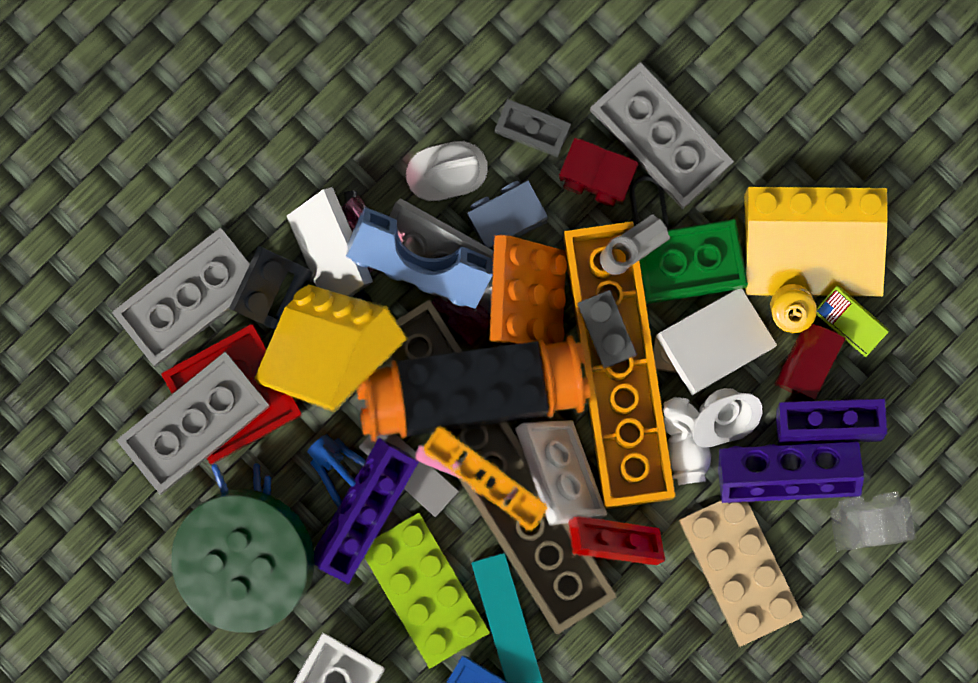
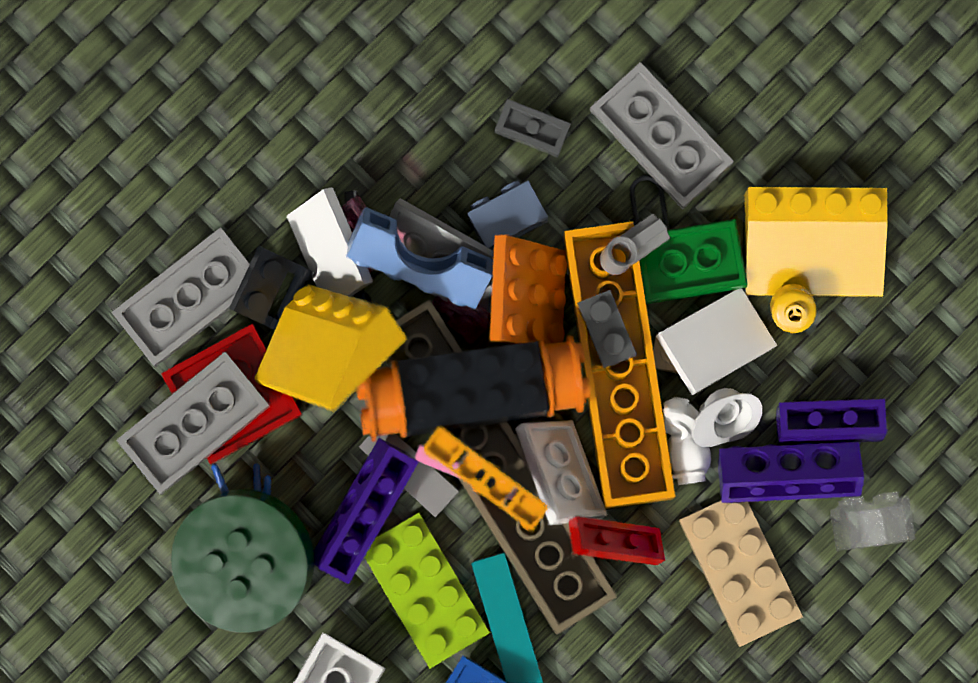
(328, 454): blue plant -> none
(446, 171): white piece -> none
(597, 172): dark red brick -> none
(809, 362): dark red brick -> none
(852, 321): lime tile -> none

